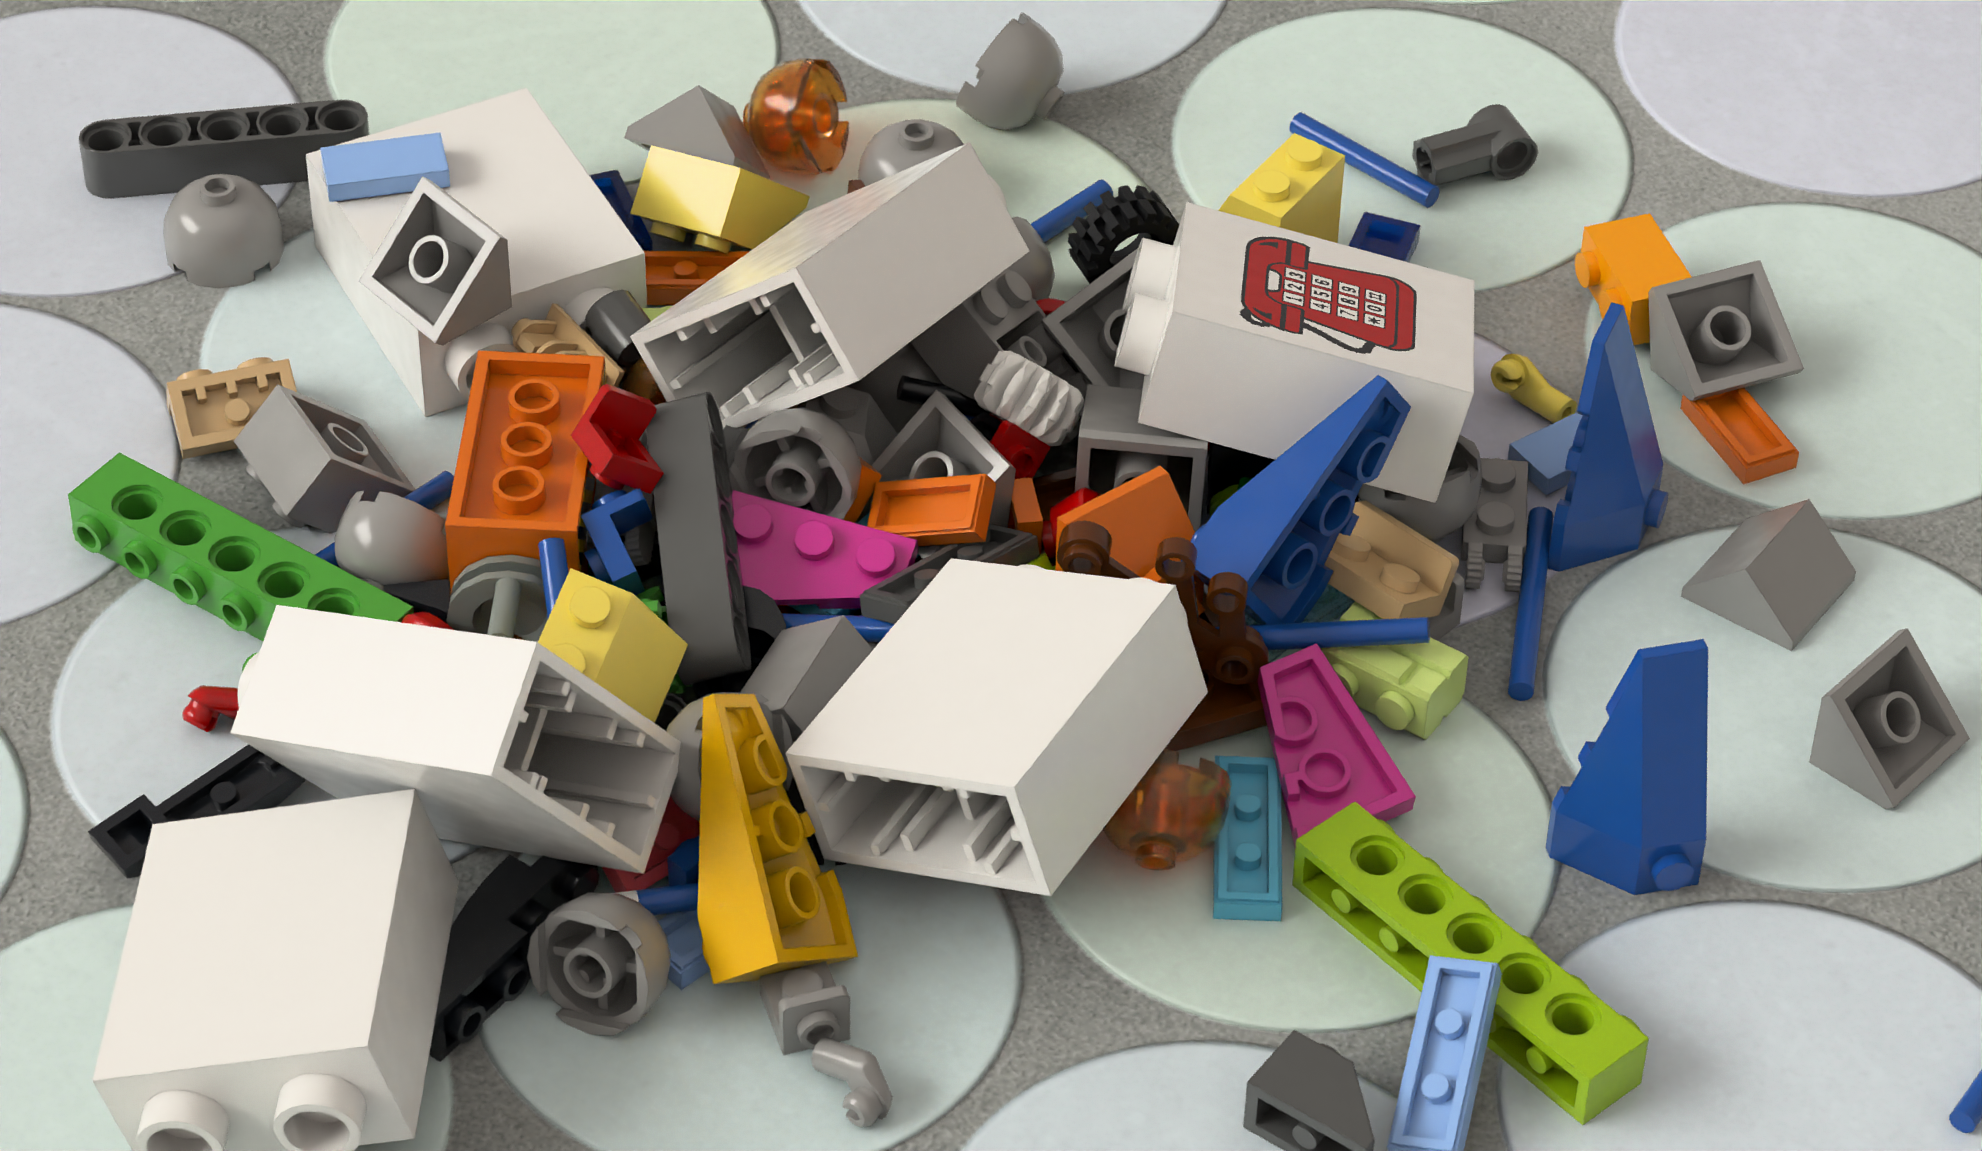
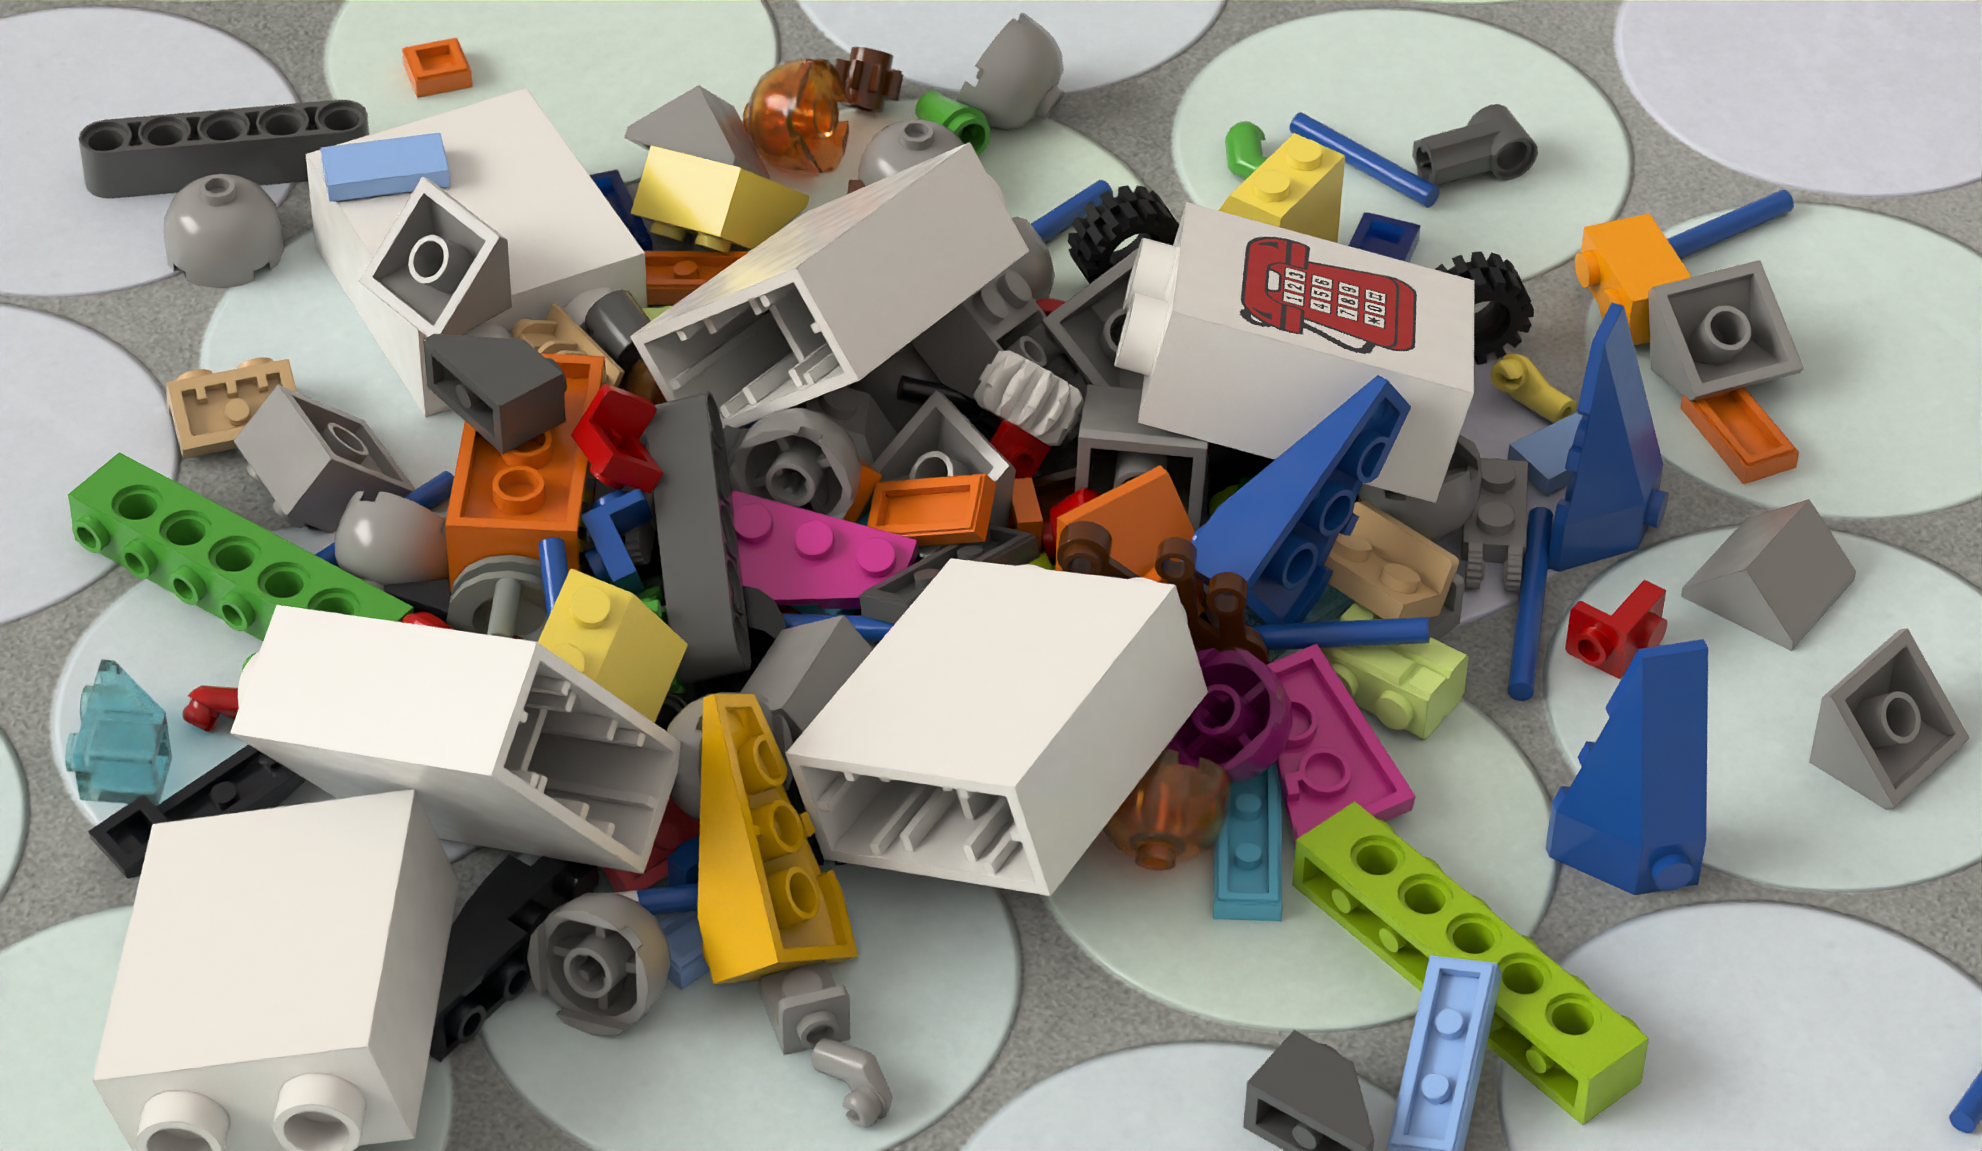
(121, 741): none -> clear light blue slope
(437, 67): none -> orange tile
(496, 386): none -> dark grey slope
(869, 79): none -> reddish brown gear
(966, 121): none -> bright green cone
(1240, 719): none -> magenta cylinder
(1244, 148): none -> bright green arm
(1508, 306): none -> black tyre
(1614, 639): none -> red bracket
(1732, 223): none -> blue bar

